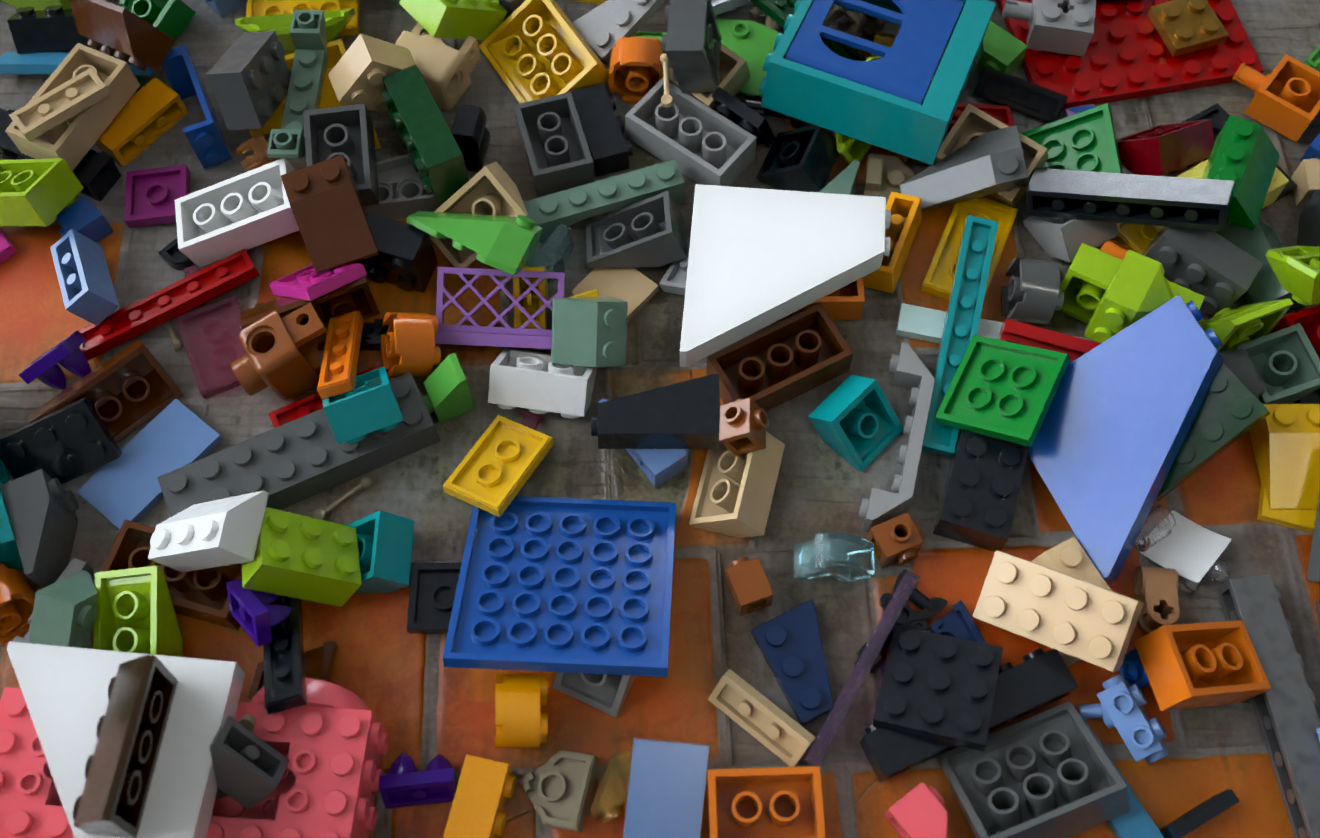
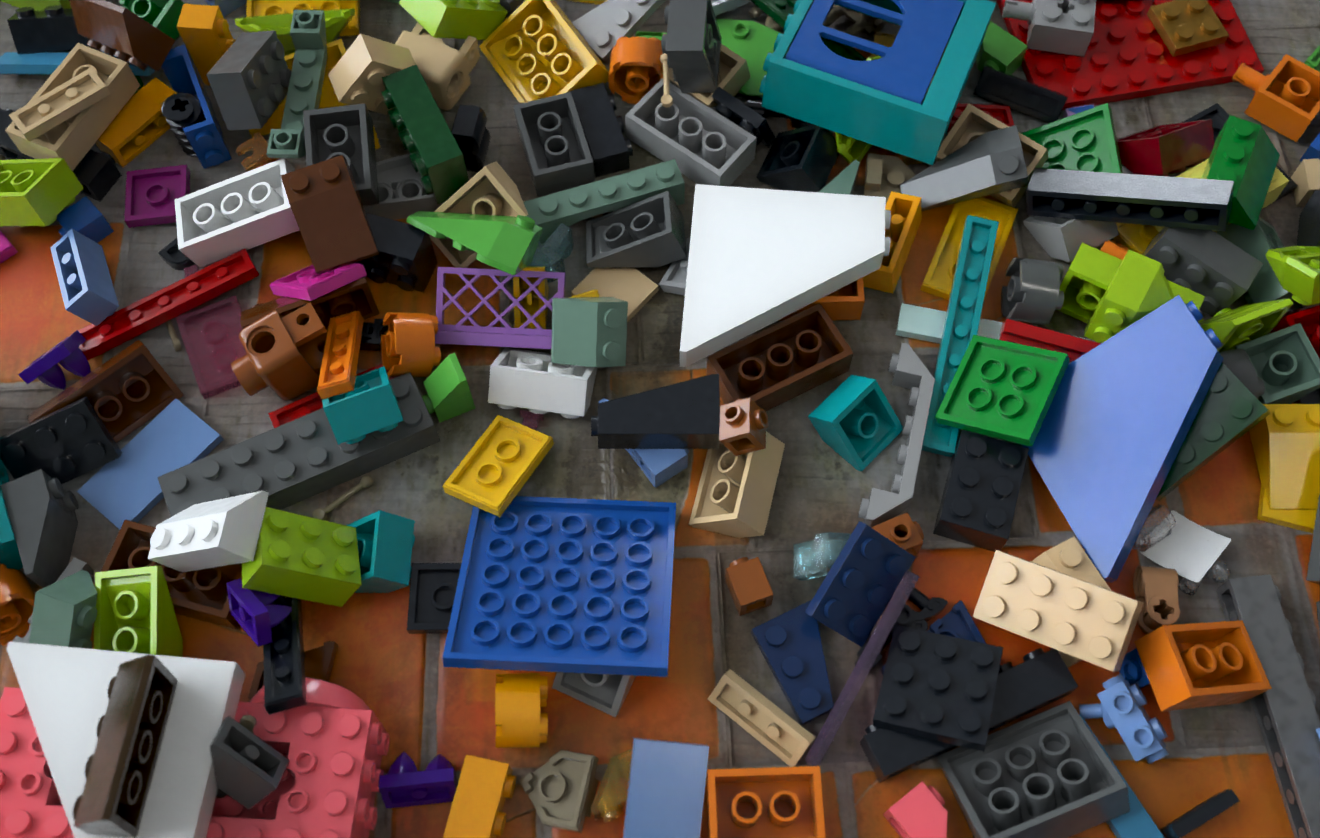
(180, 112): none -> black piece
(204, 35): none -> light orange brick
(860, 584): none -> dark blue plate

